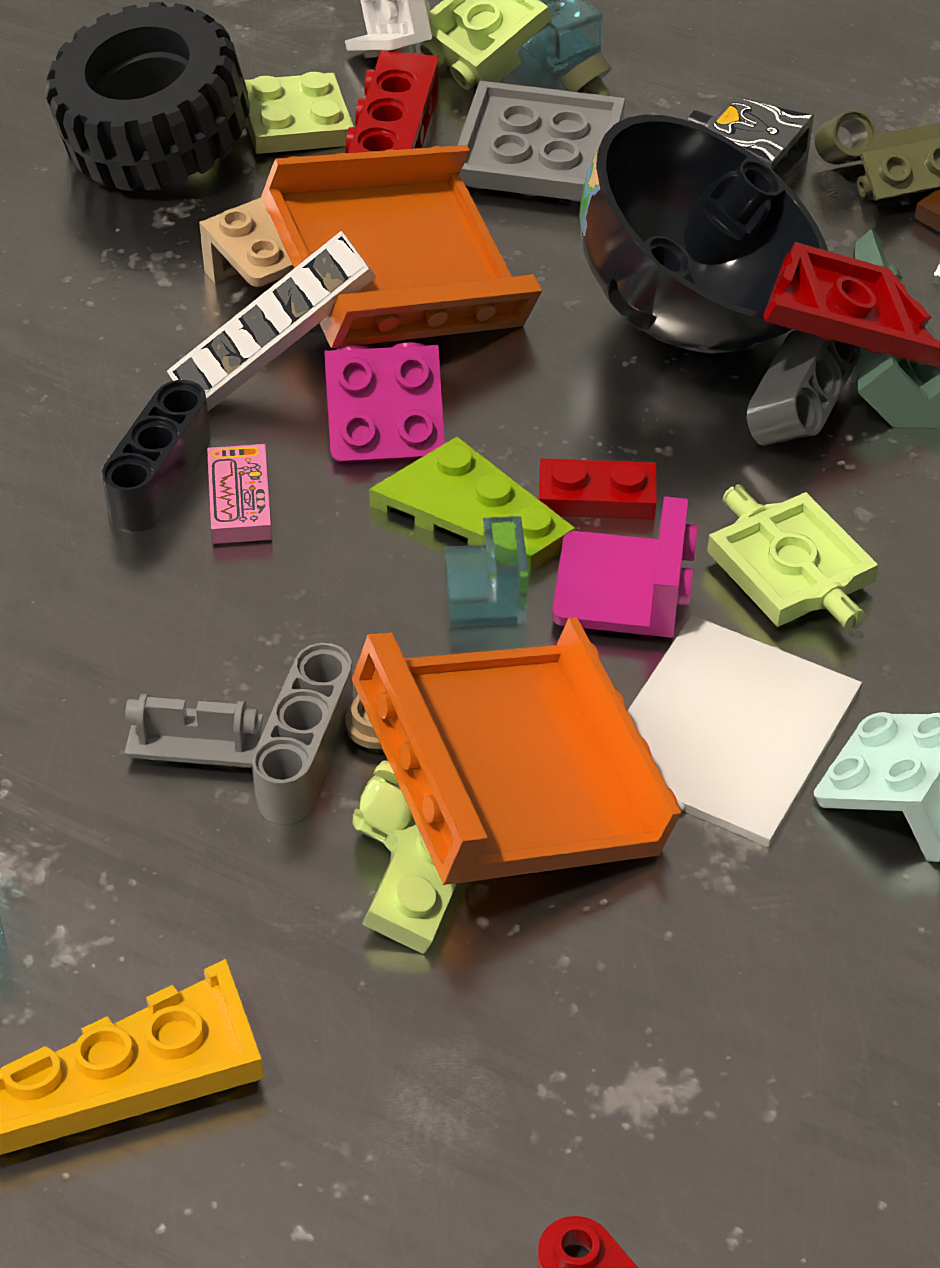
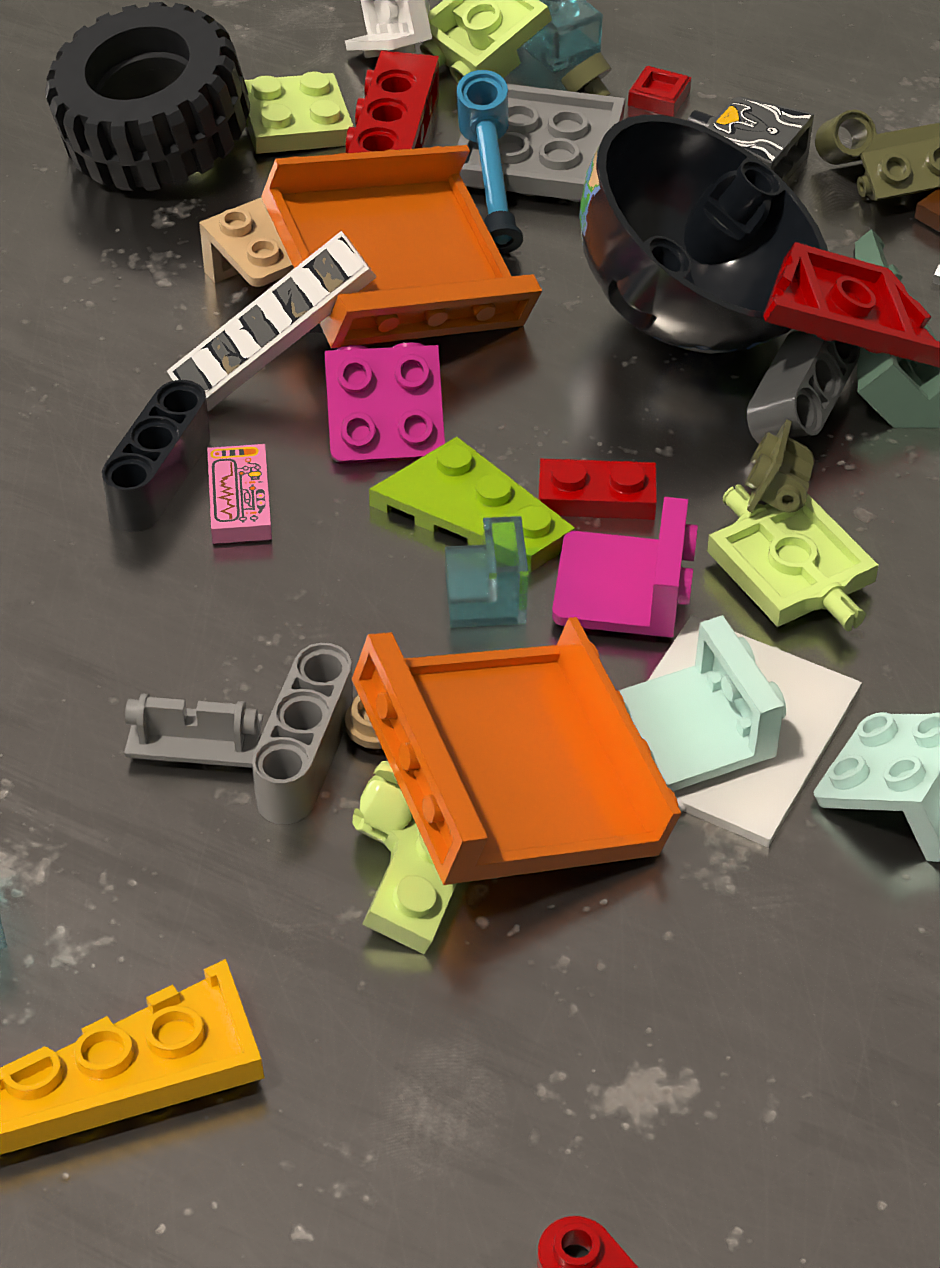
(484, 120): none -> dark azure piece
(659, 91): none -> red tile
(708, 714): none -> light aqua bracket
(780, 472): none -> olive hinge

